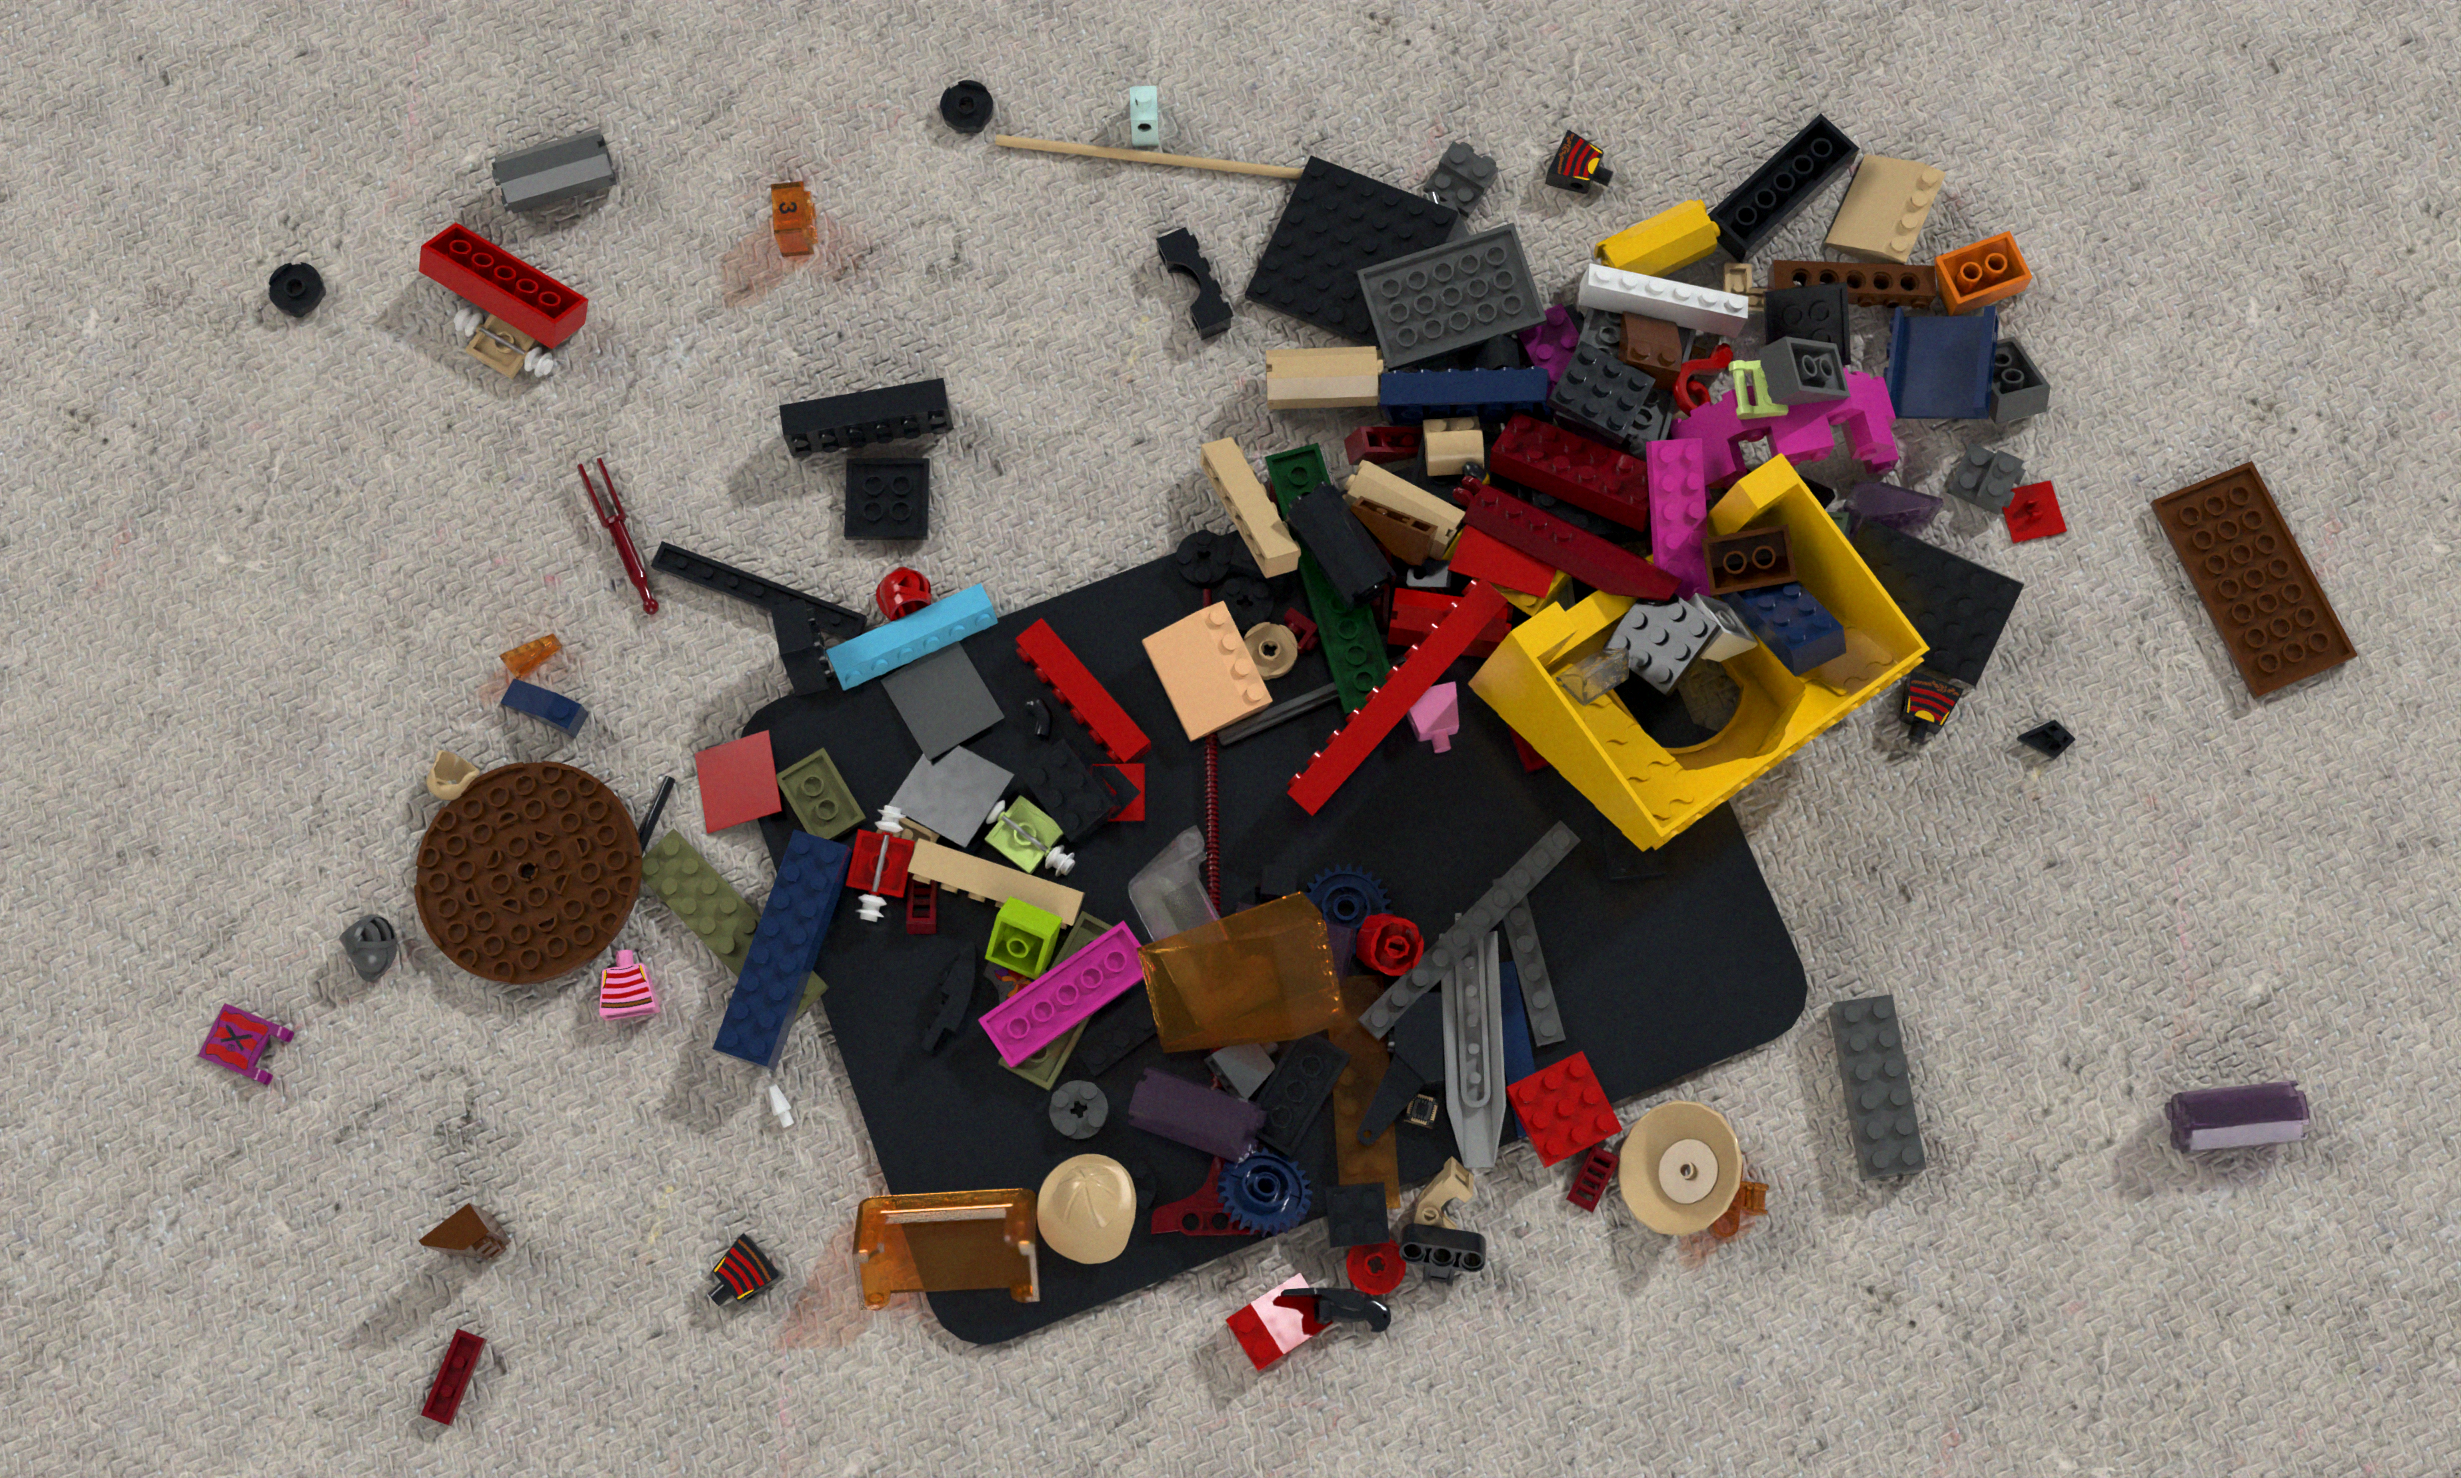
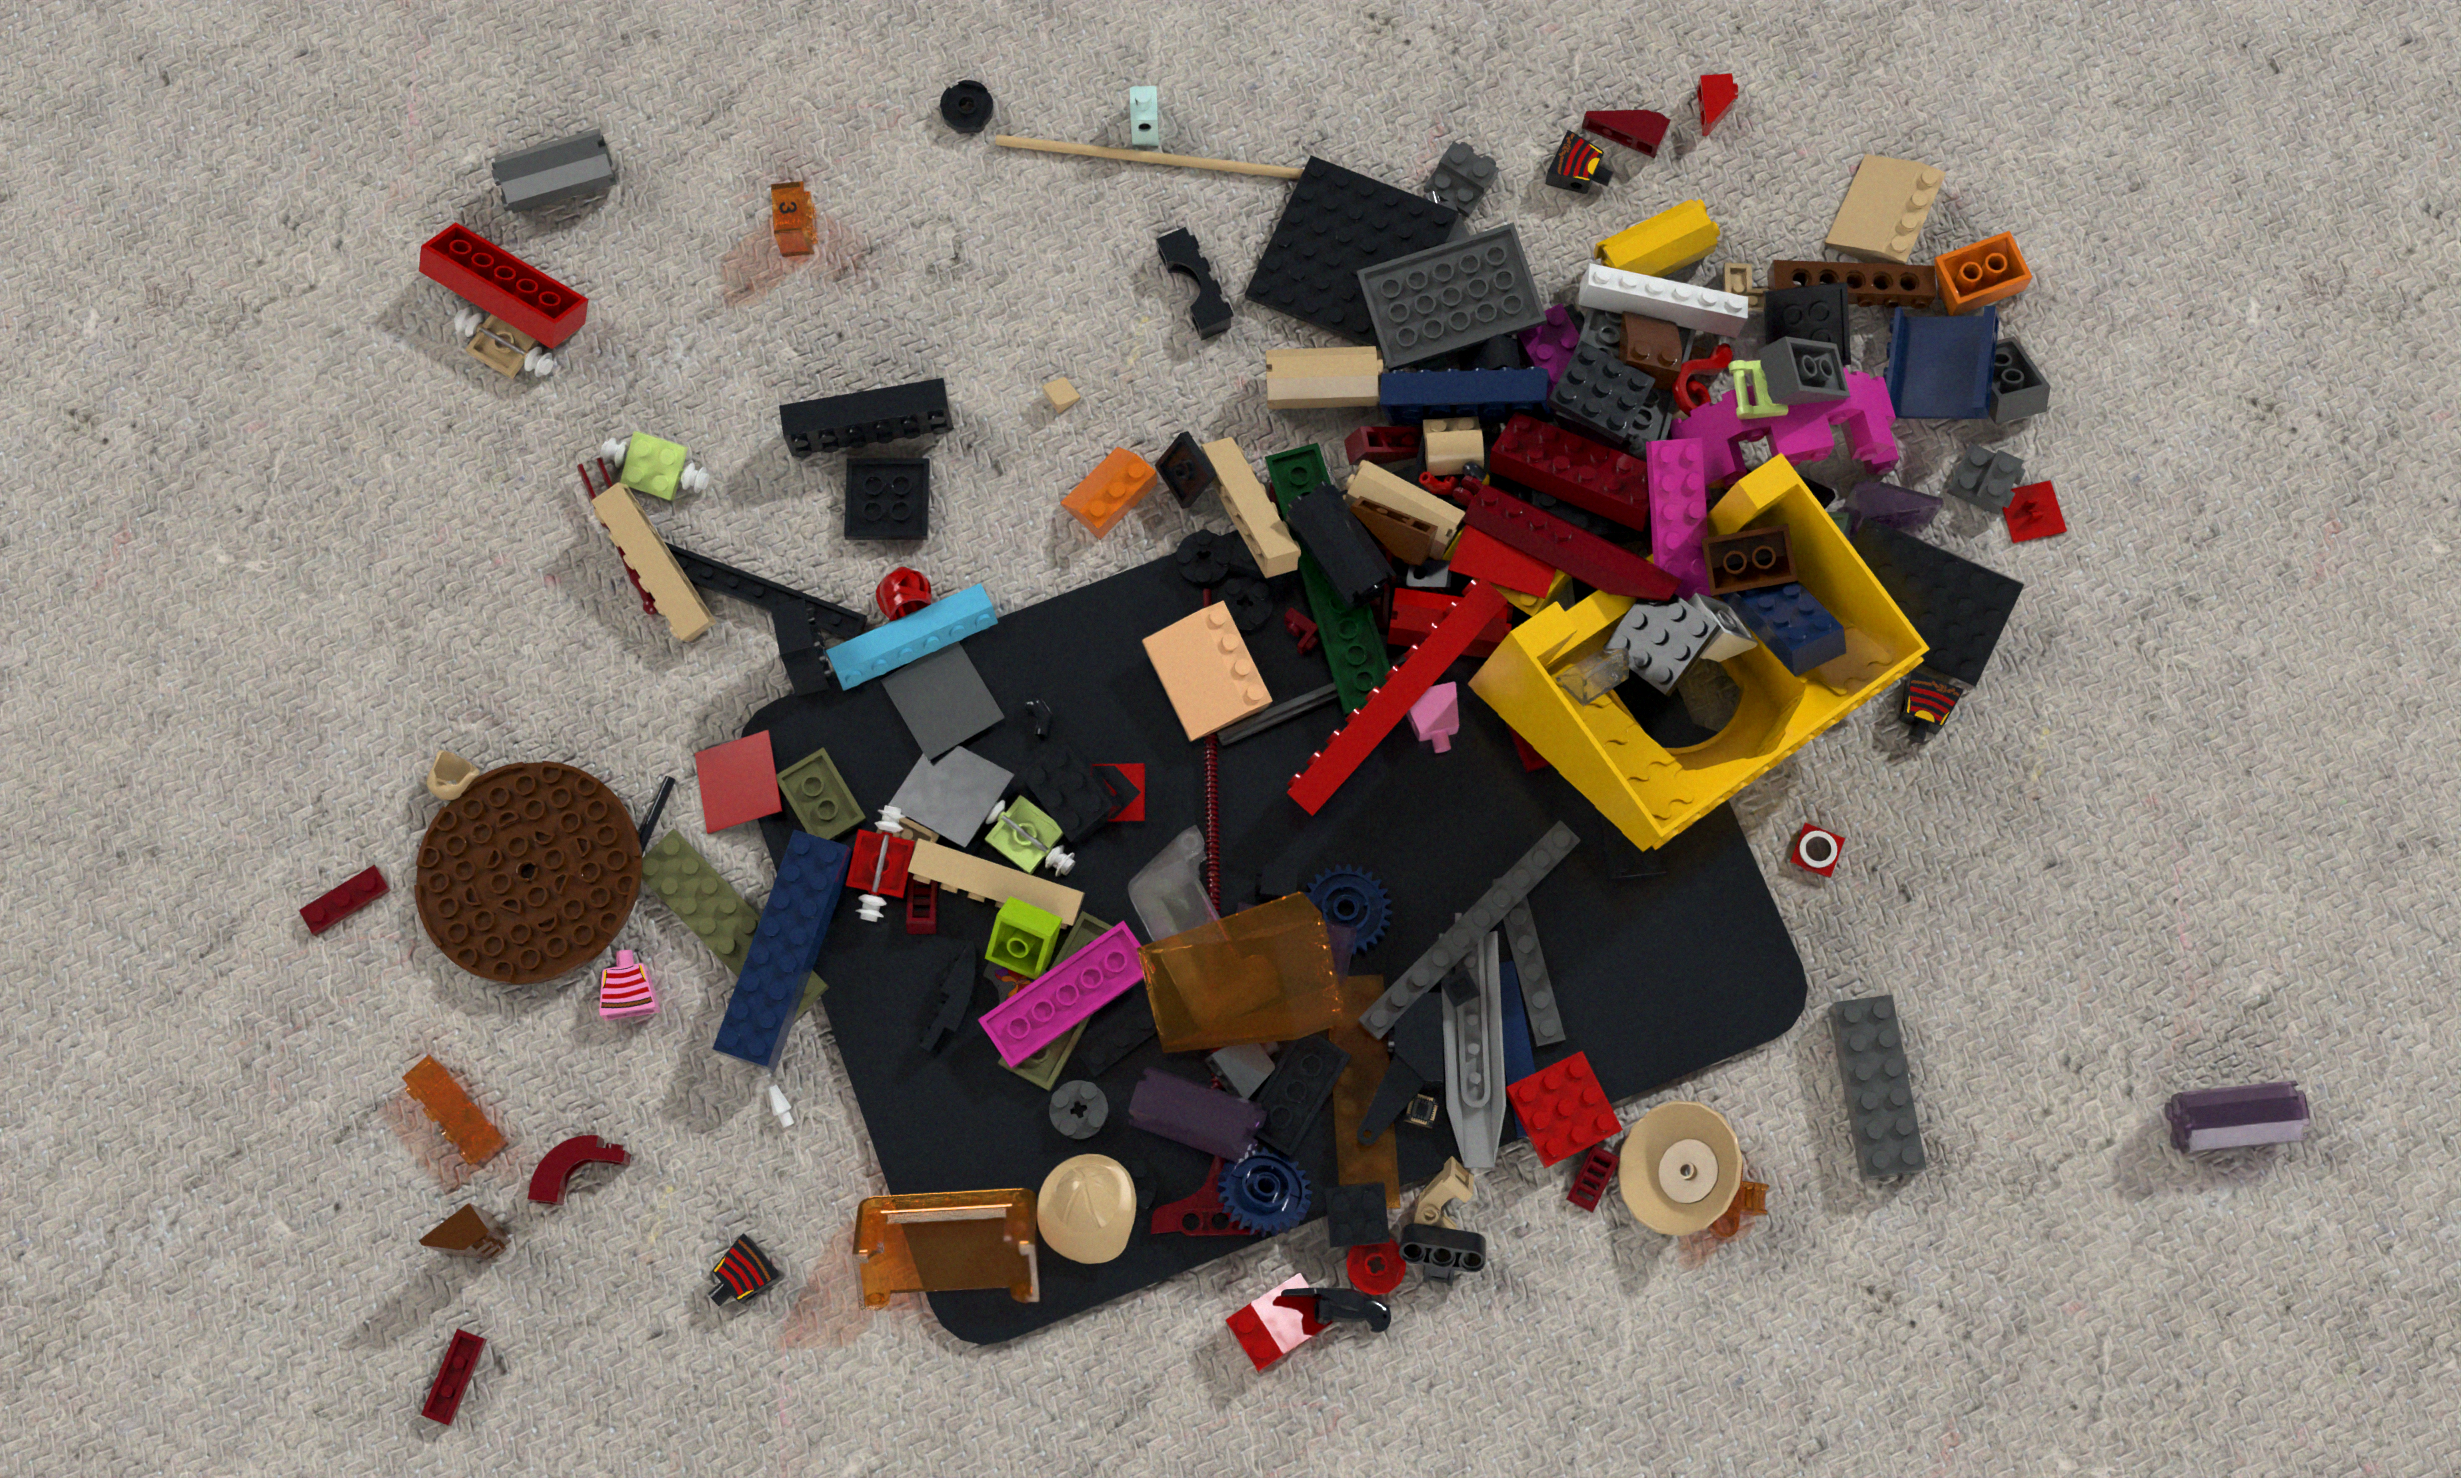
(239, 1041): flag -> none
(302, 302): black plate -> none
(344, 900): none -> dark red plate
(370, 946): dark grey helmet -> none
(455, 1112): none -> clear orange brick
(528, 656): clear orange slope -> none
(545, 707): dark blue slope -> none
(560, 1163): none -> dark red arch
(653, 562): none -> tan brick
(654, 465): none -> yellowish green plate
(1060, 394): none -> tan slope
(1082, 693): red brick -> none
(1110, 491): none -> orange slope
(1185, 470): none -> black plate
(1273, 635): tan plate -> none
(1389, 944): red brick -> none
(1438, 487): none -> red arm
(1460, 988): none -> black plate
(1631, 128): none -> dark red slope
(1715, 99): none -> red slope
(1782, 187): black brick -> none
(1801, 858): none -> piece
(2048, 739): black piece -> none
(2253, 580): reddish brown plate -> none

